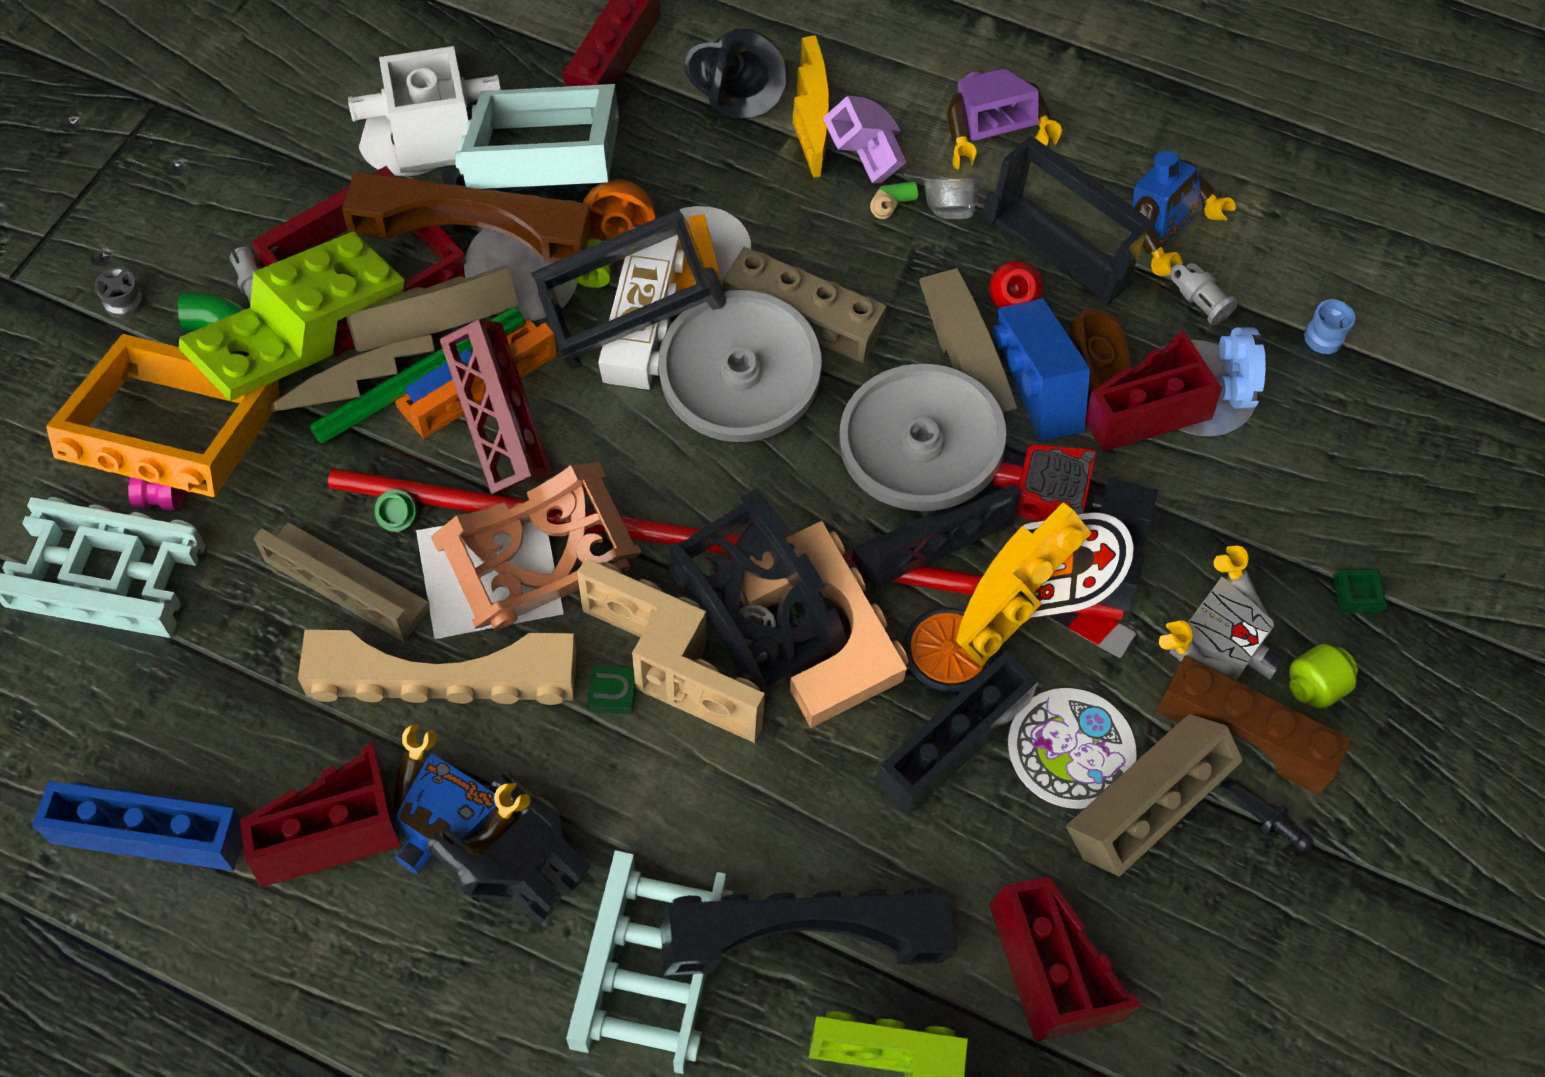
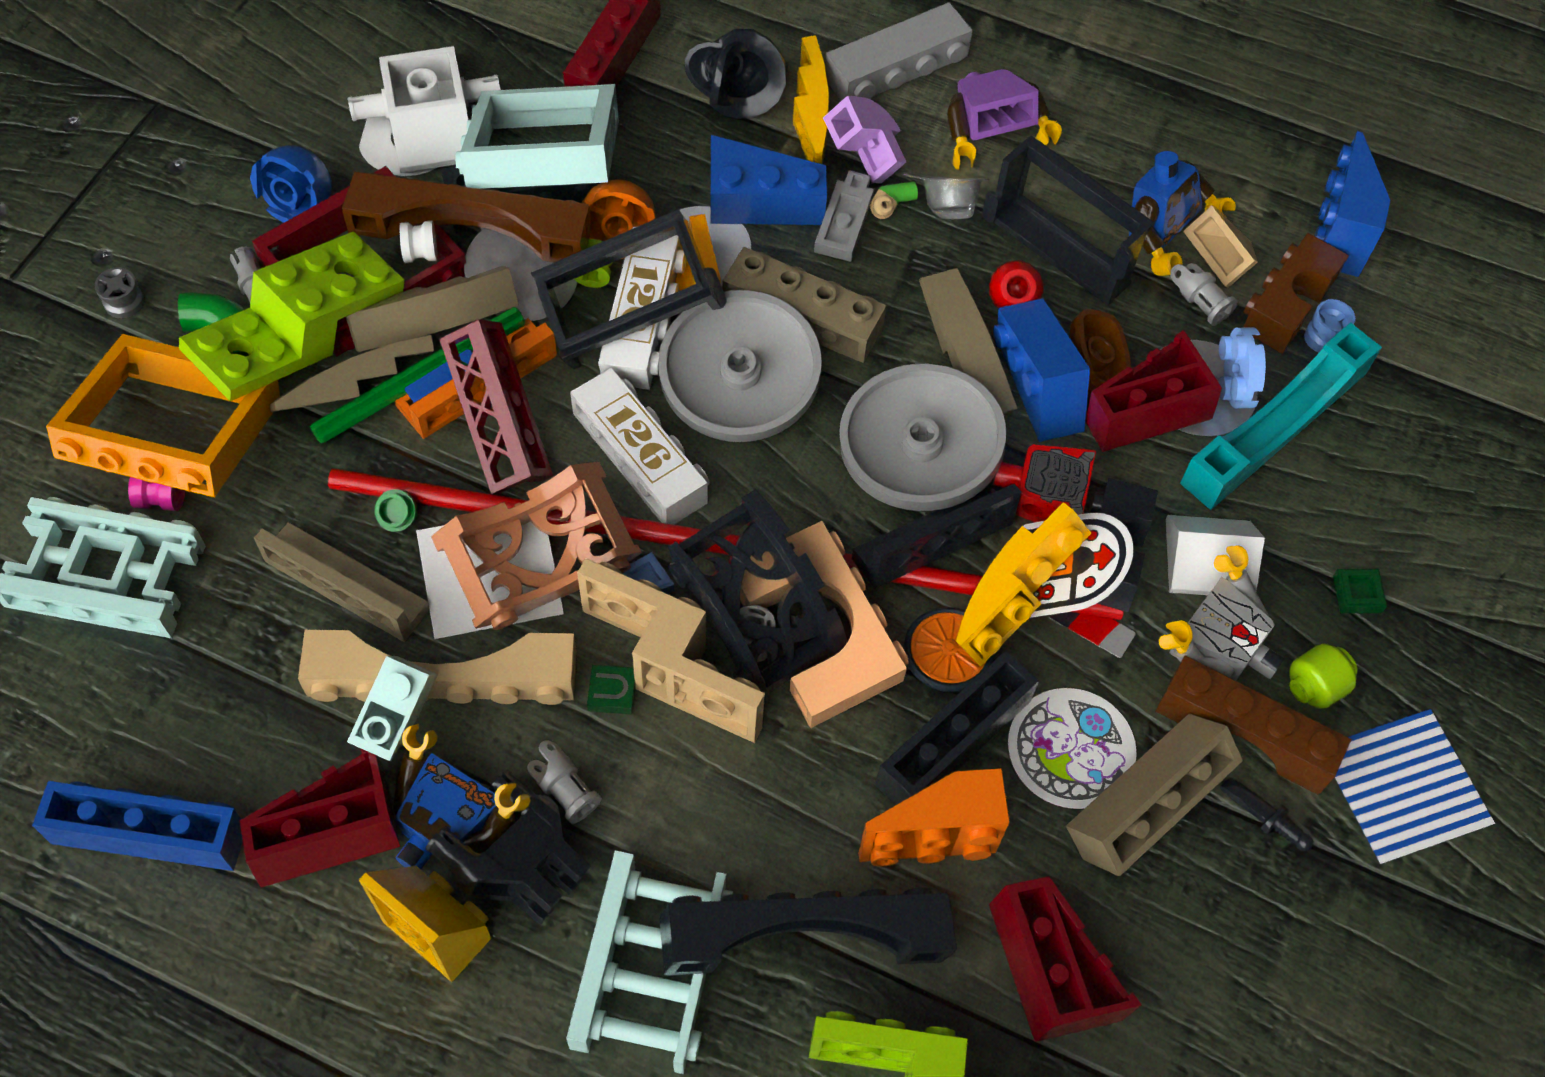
(290, 181): none -> blue cylinder
(391, 706): none -> light aqua slope
(418, 241): none -> white wheel
(428, 916): none -> yellow slope
(562, 782): none -> light grey piece
(640, 447): none -> white brick
(651, 570): none -> medium blue tile
(764, 186): none -> blue wedge
(845, 217): none -> light grey hinge
(898, 53): none -> light grey brick
(949, 818): none -> orange slope
(1197, 542): none -> white slope
(1221, 245): none -> tan slope
(1237, 455): none -> teal arch
(1307, 271): none -> reddish brown arch
(1356, 205): none -> blue slope
(1409, 787): none -> sticker

